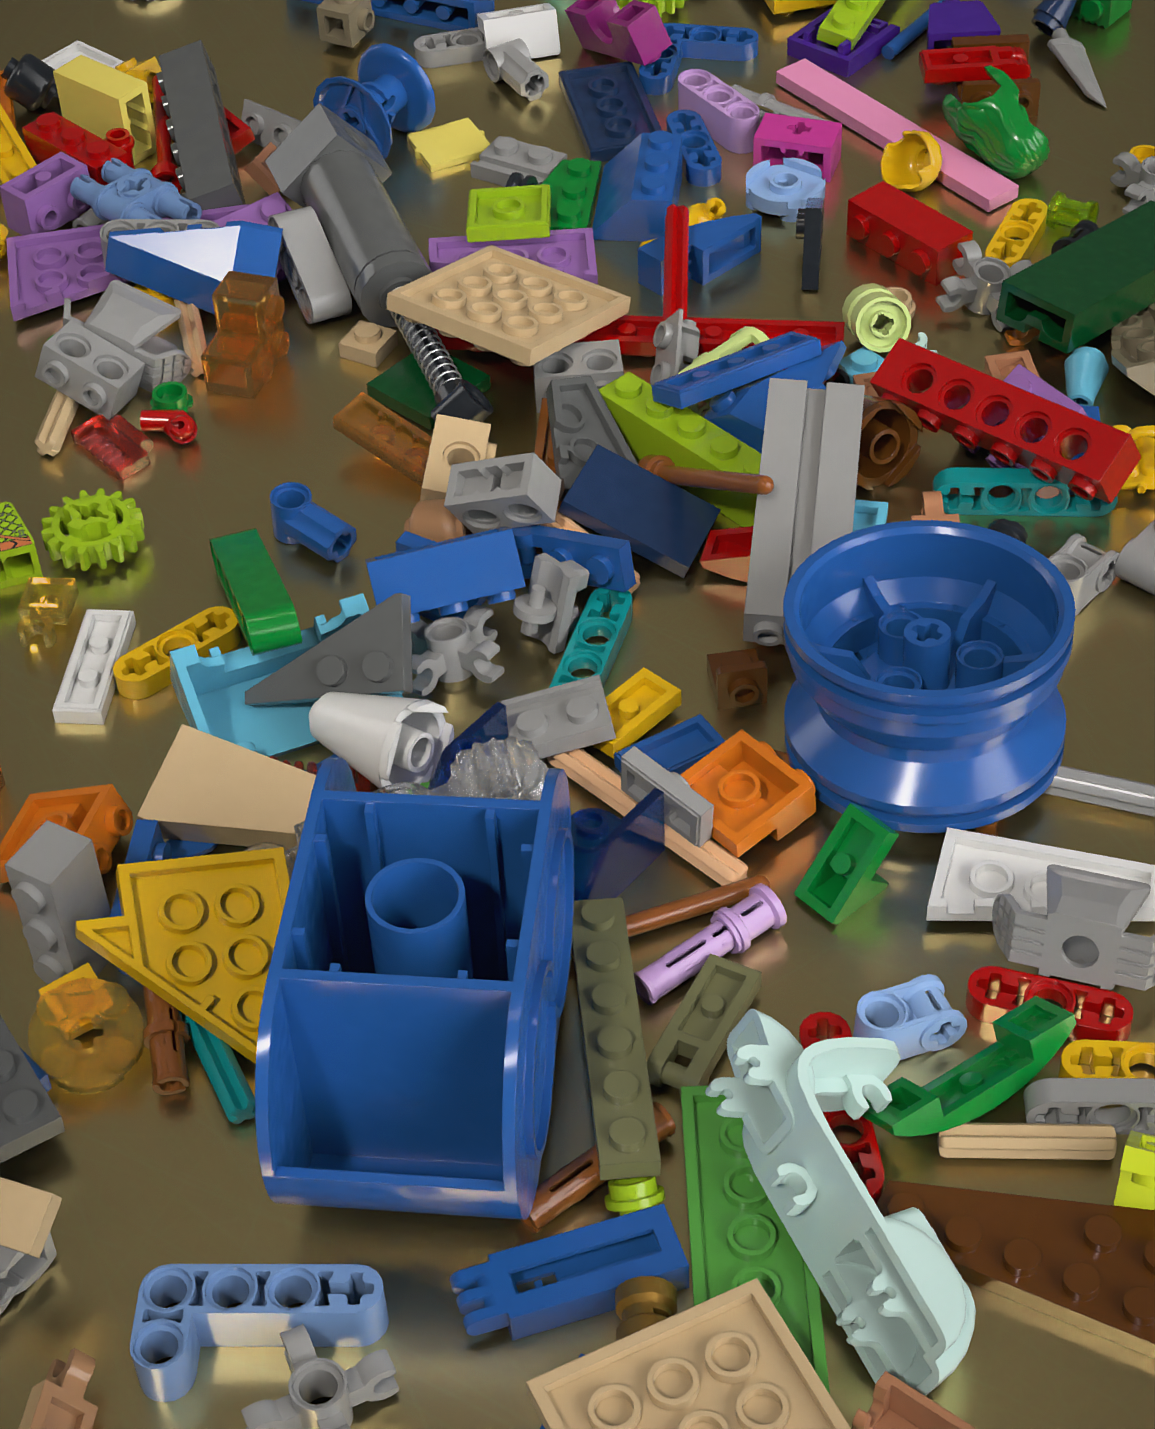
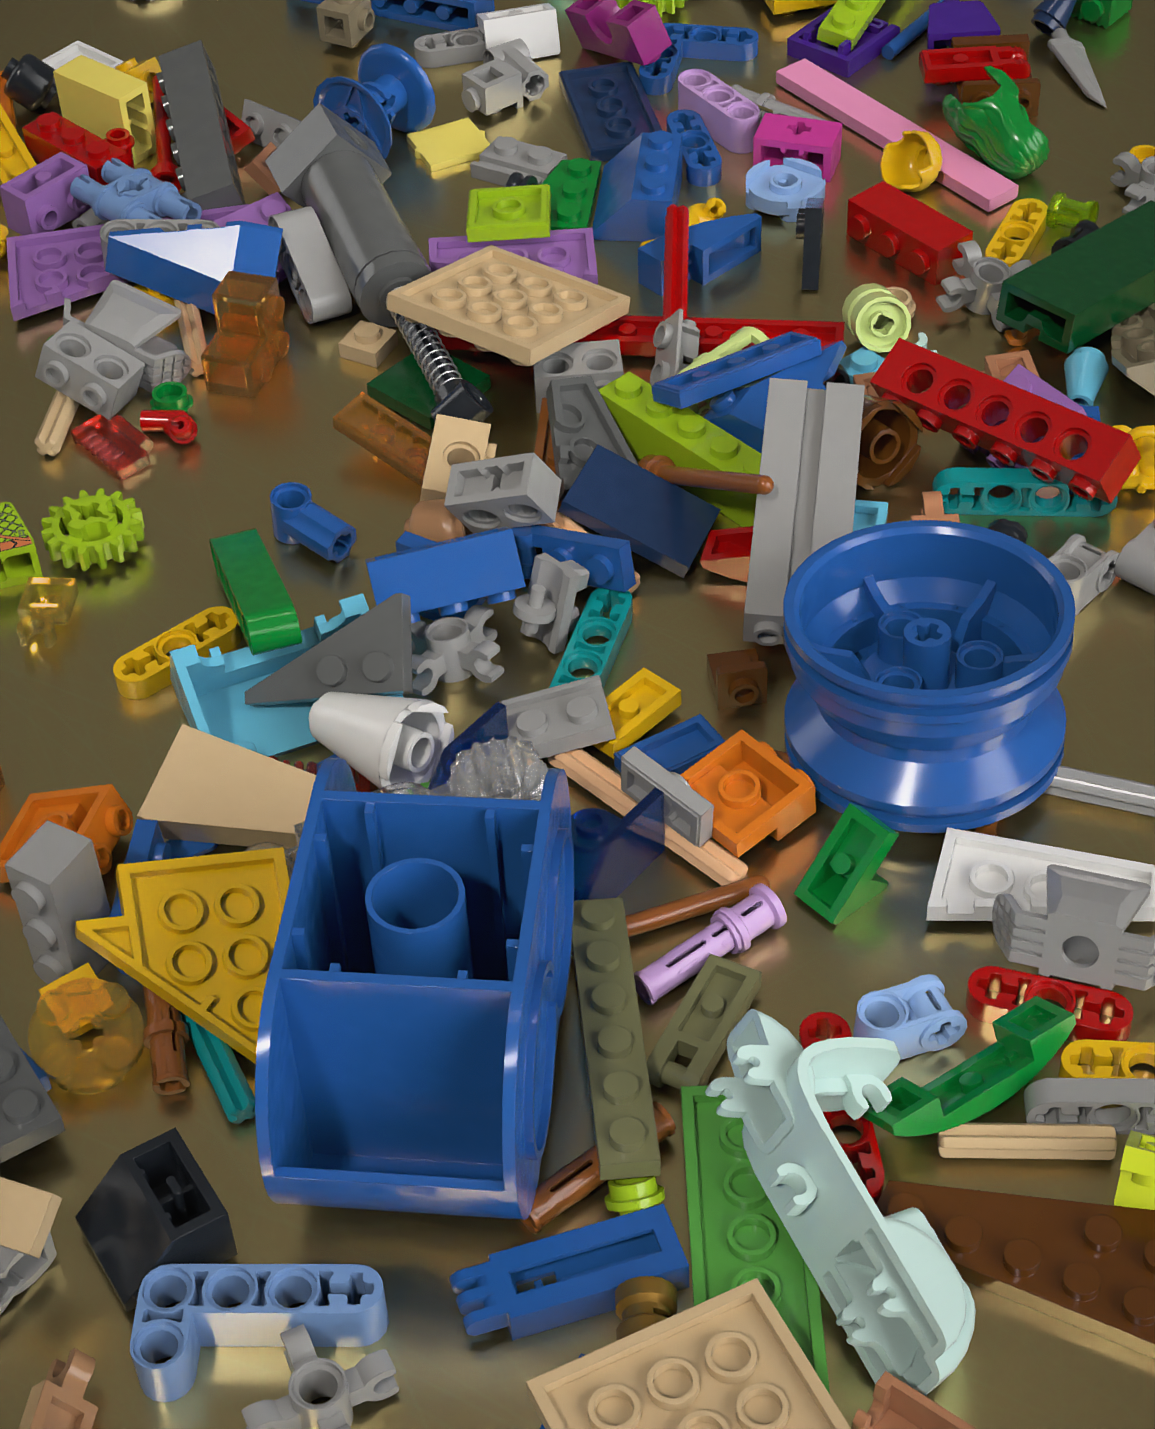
(89, 673): white tile -> none
(154, 1213): none -> black slope
(492, 87): none -> light grey brick

